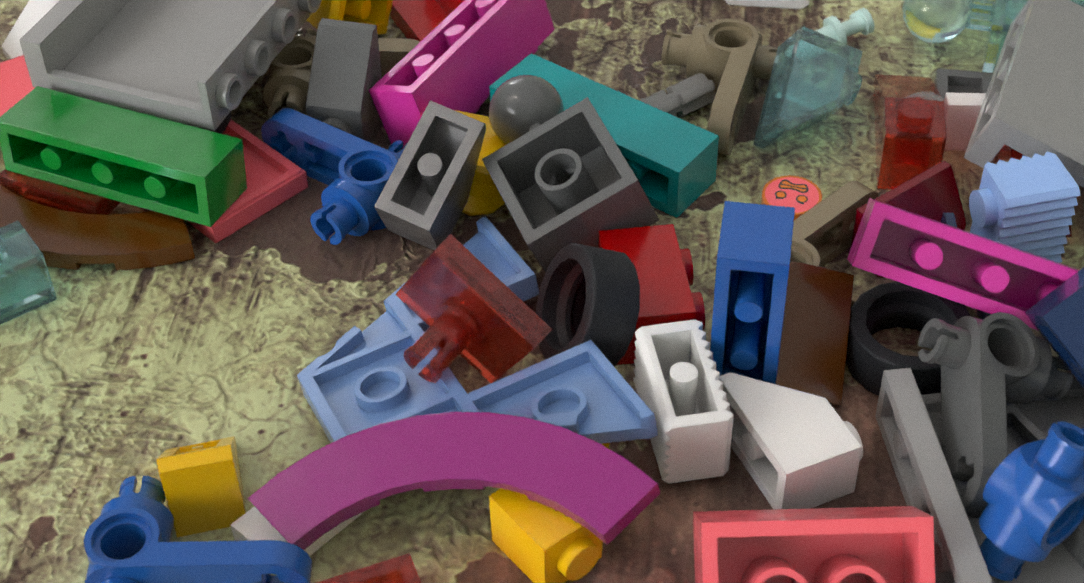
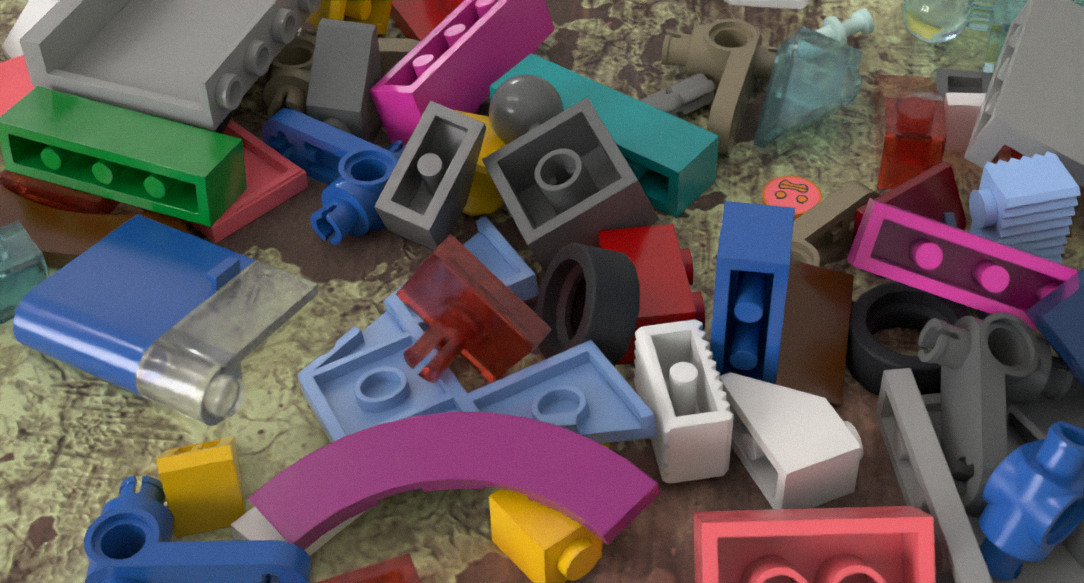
(161, 316): none -> door

